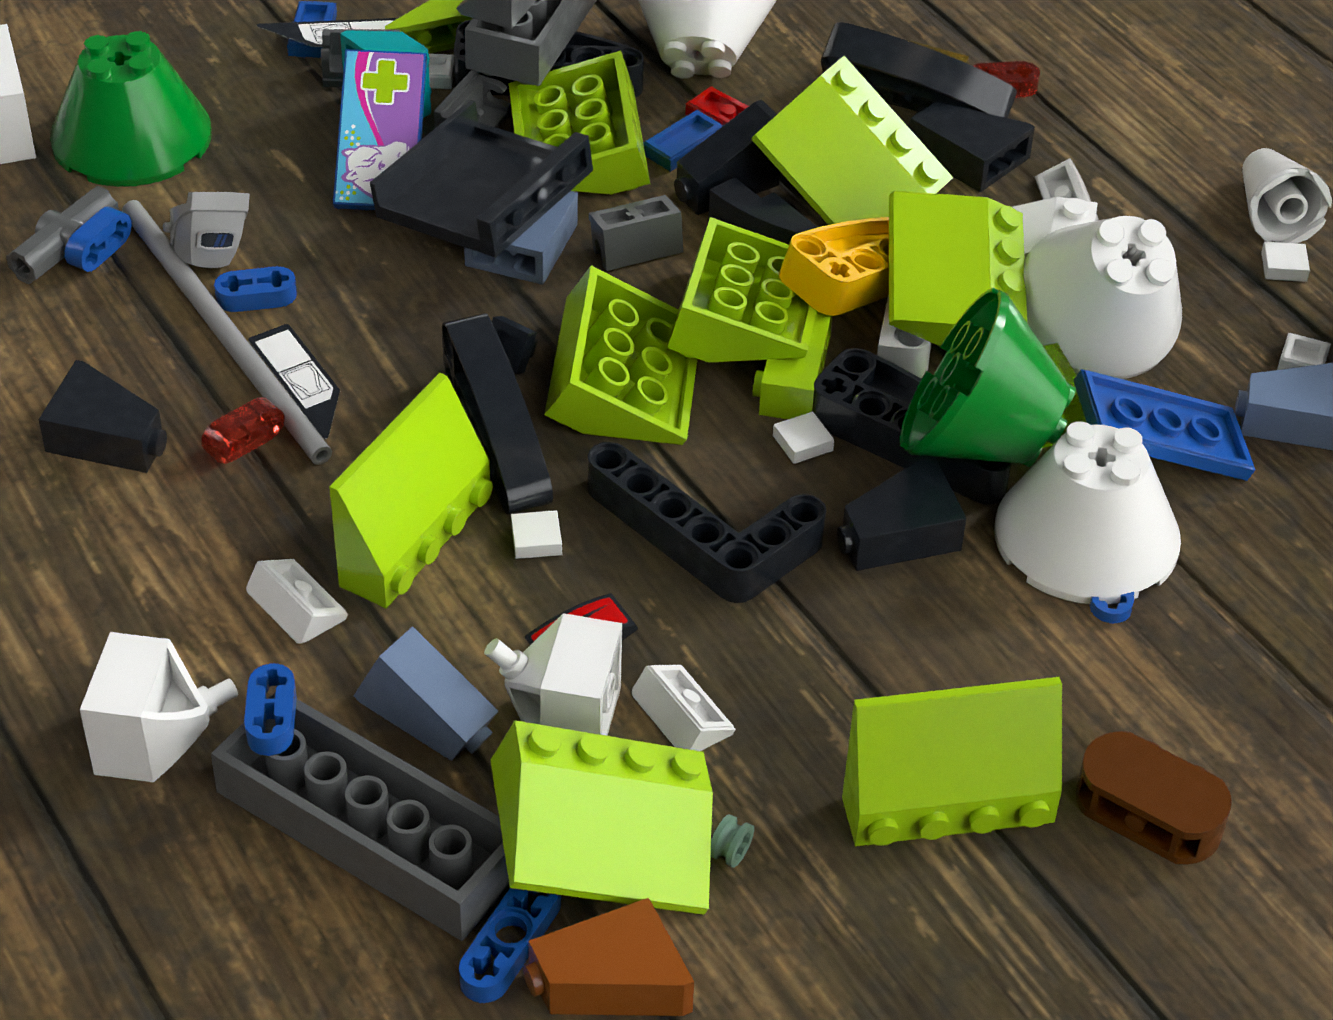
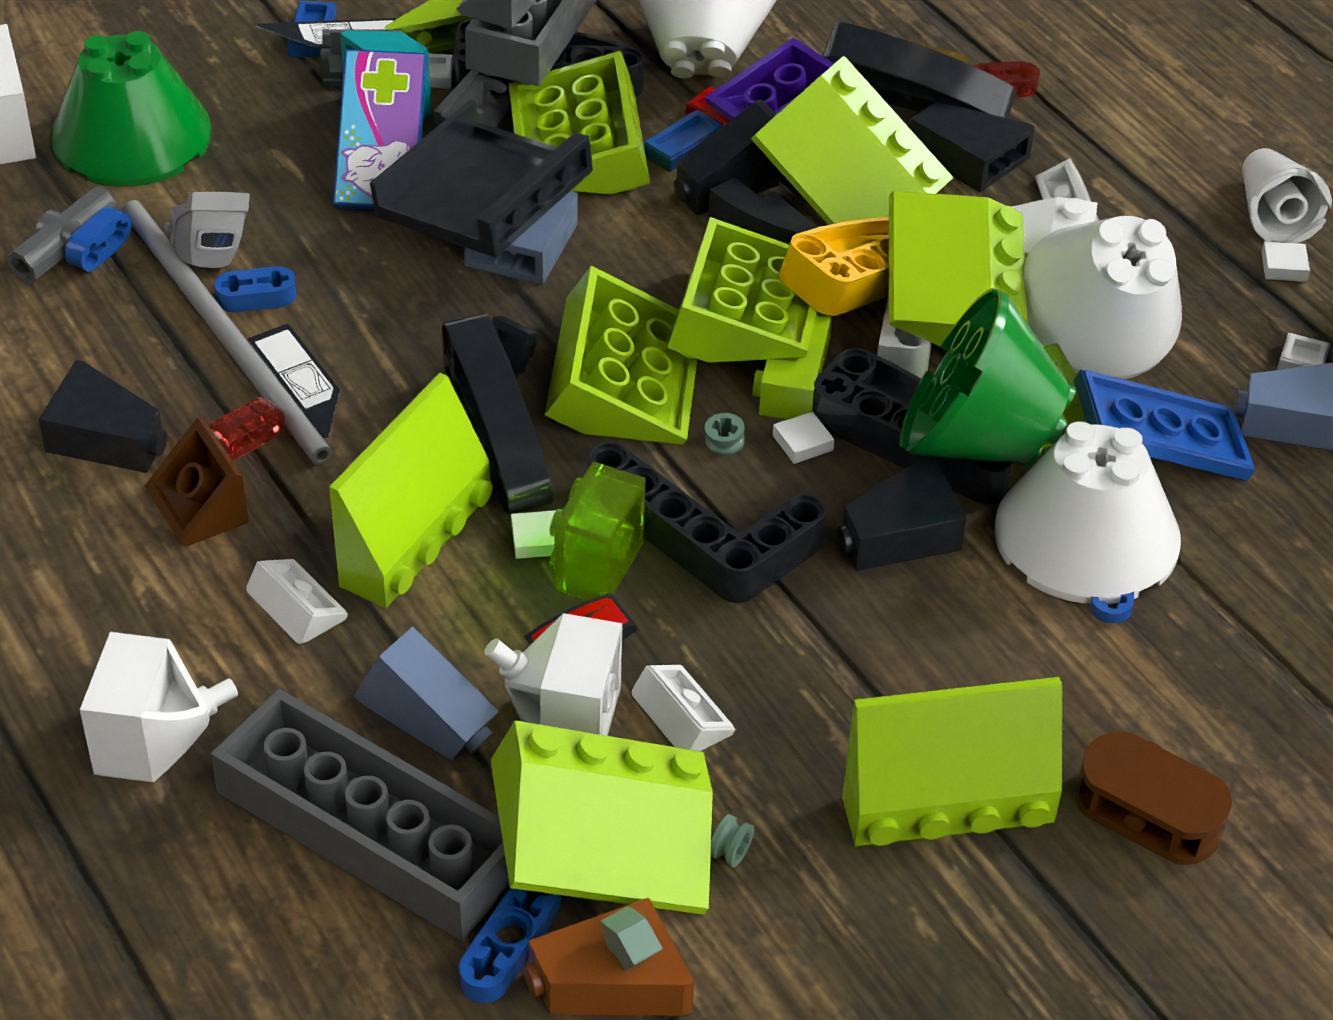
(199, 487): none -> reddish brown slope
(260, 708): blue beam -> none
(598, 532): none -> clear neon green slope
(629, 937): none -> sand green piece
(637, 232): dark grey hinge -> none
(724, 423): none -> sand green bush
(774, 79): none -> dark purple slope

